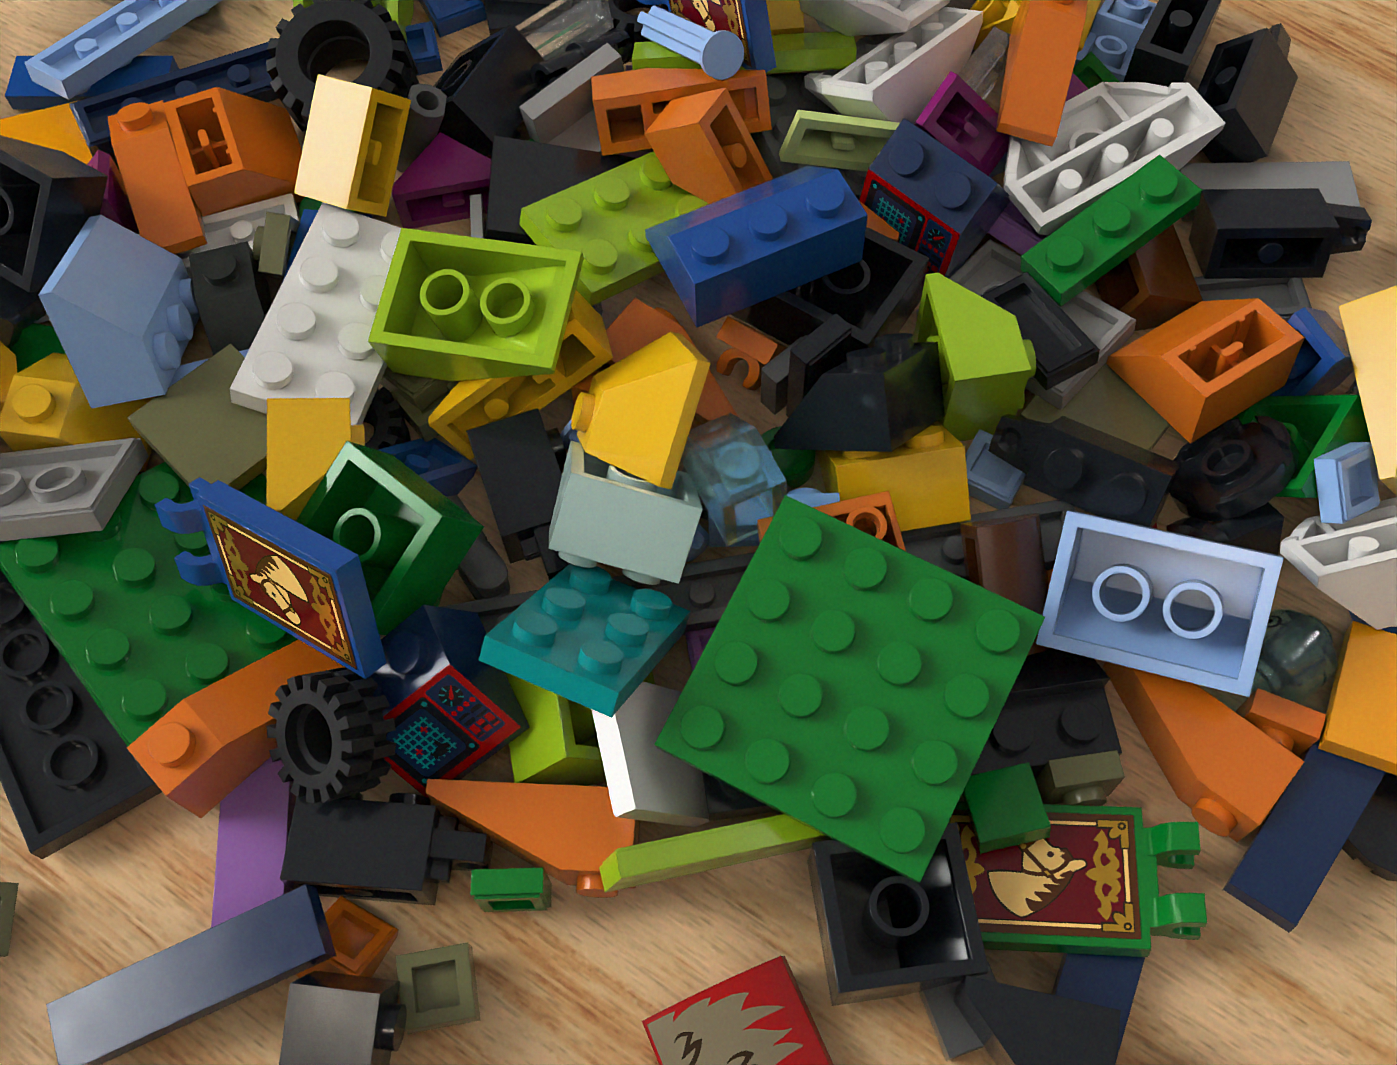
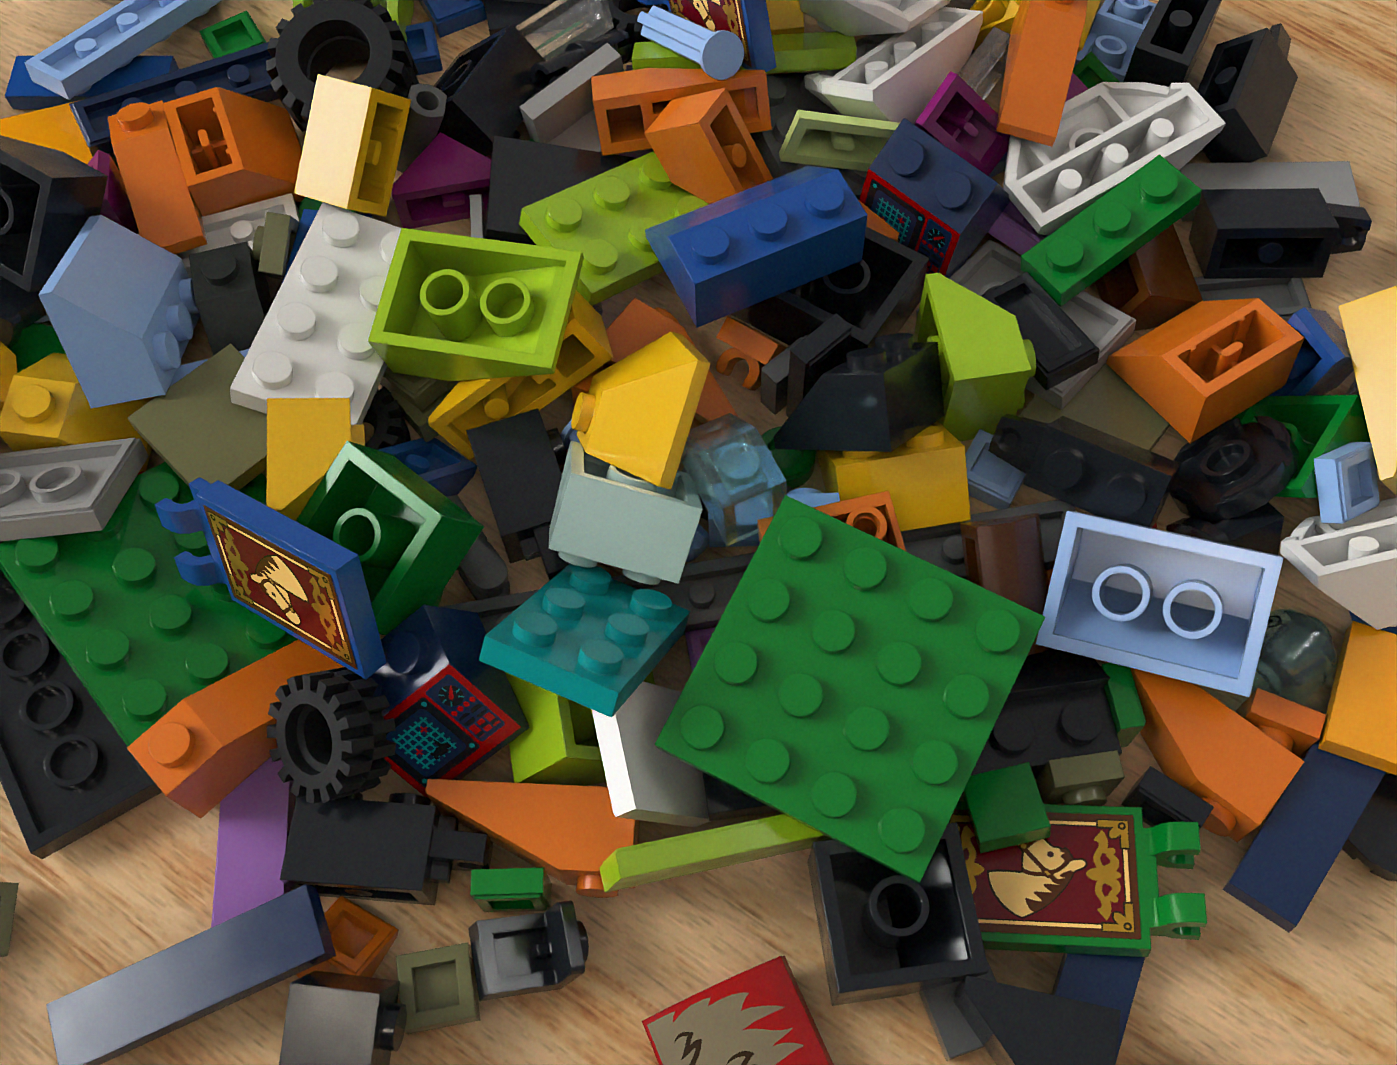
(231, 35): none -> green tile
(528, 952): none -> black bracket
(1123, 703): none -> green tile
(1165, 800): none -> black tile

